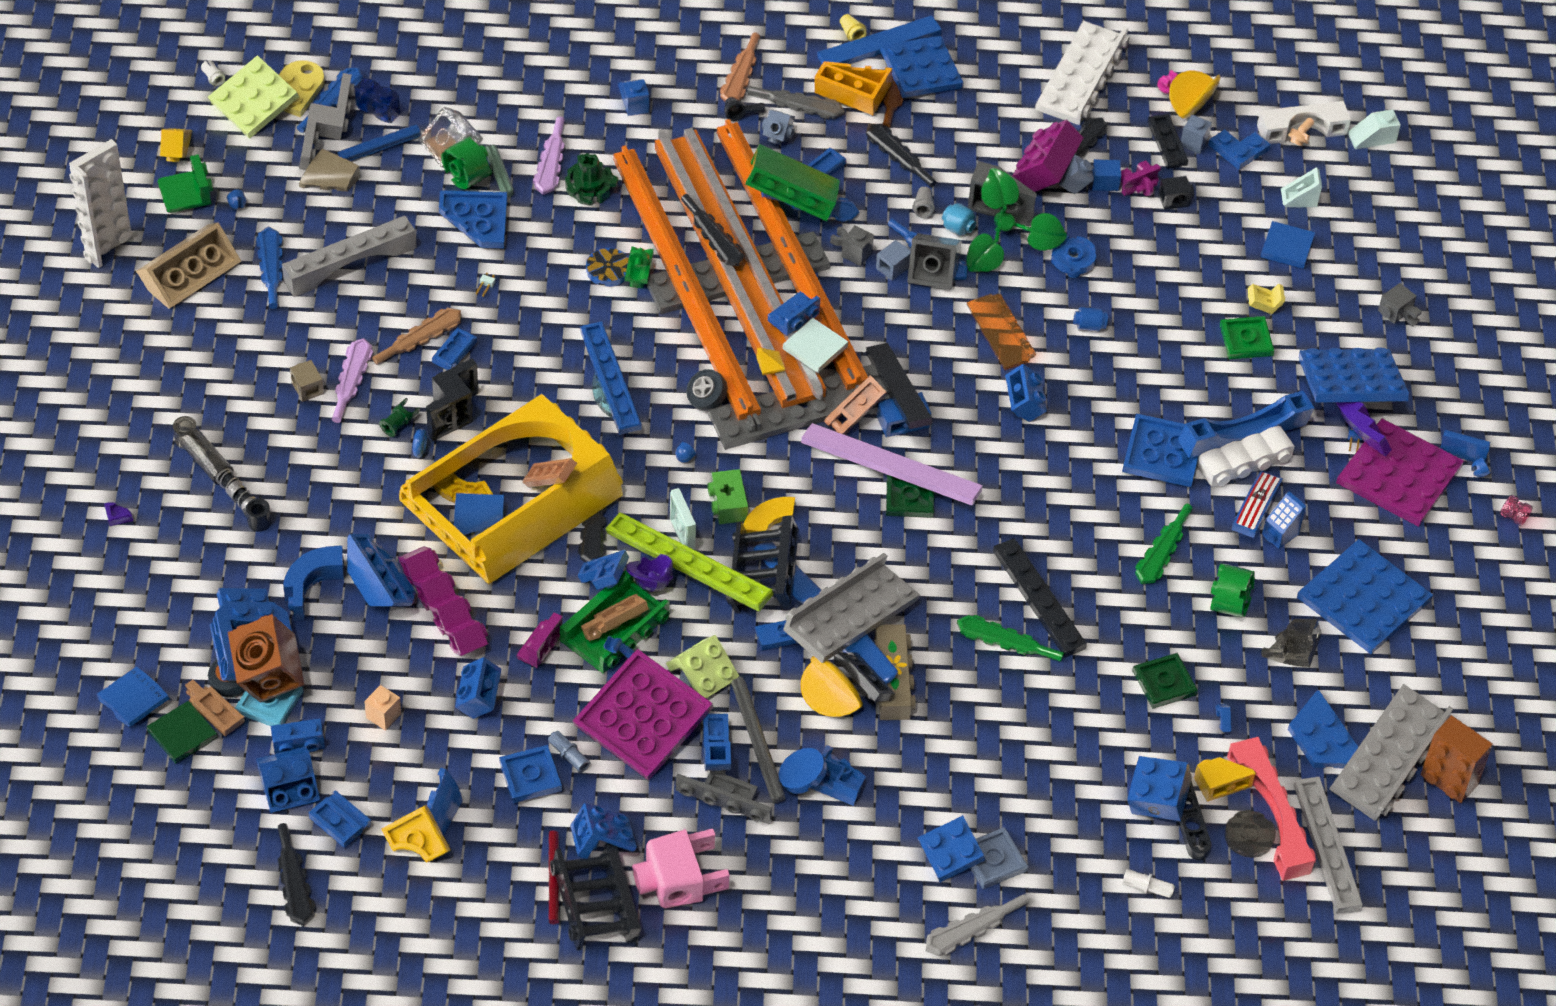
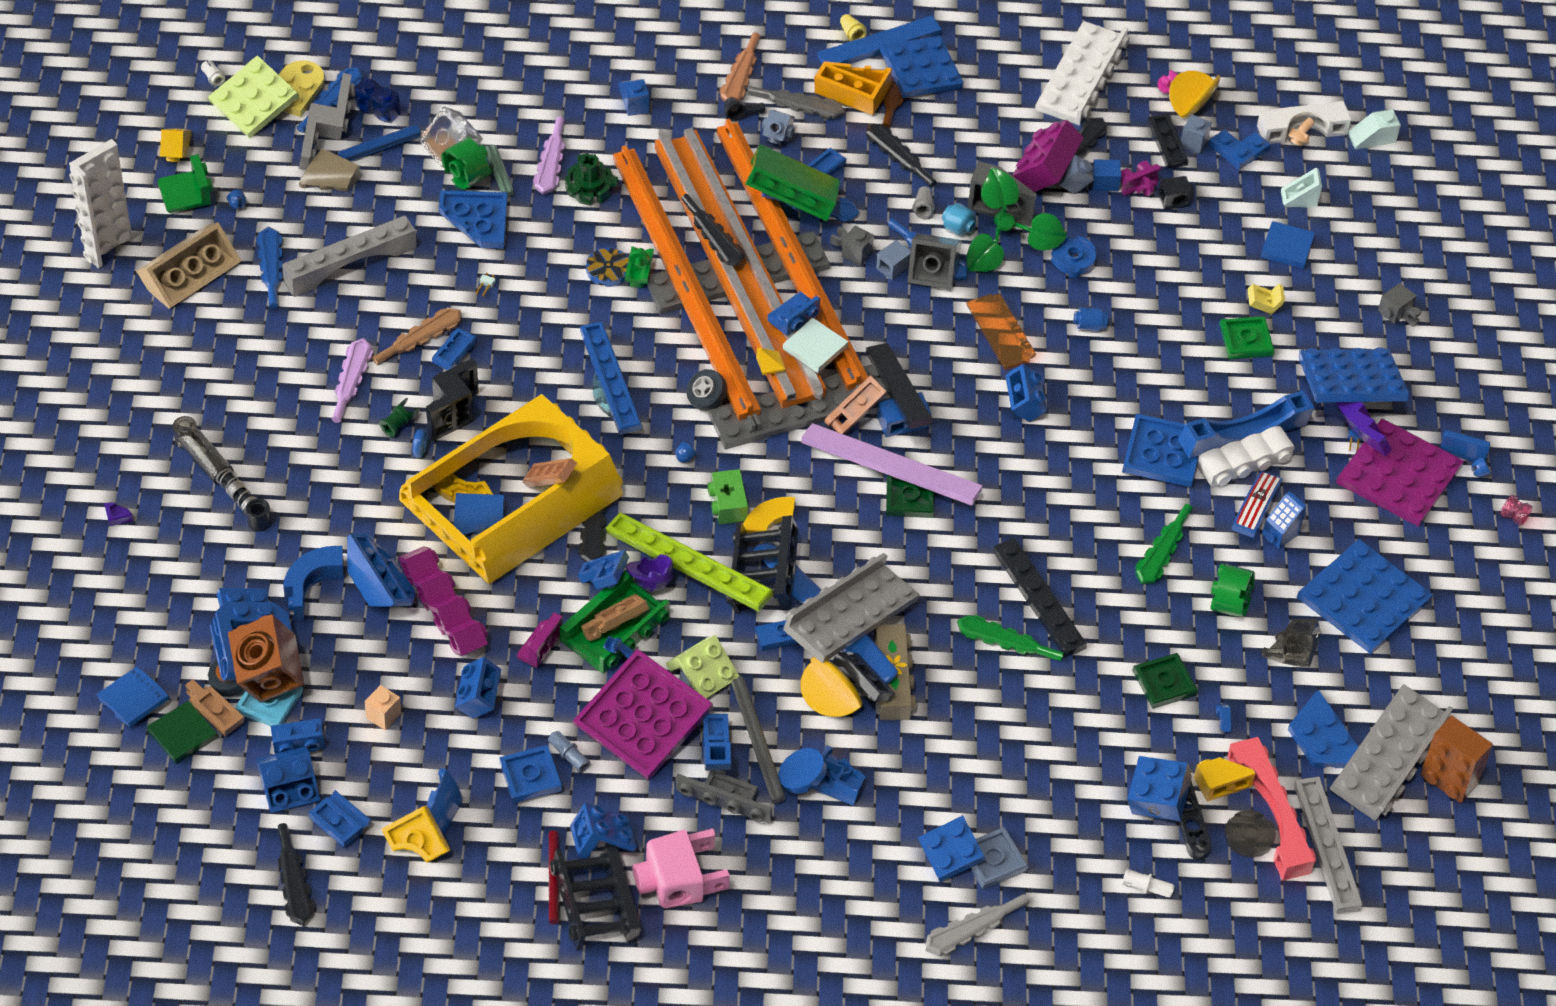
(306, 380): dark tan brick -> none
(682, 519): light aqua tile -> none

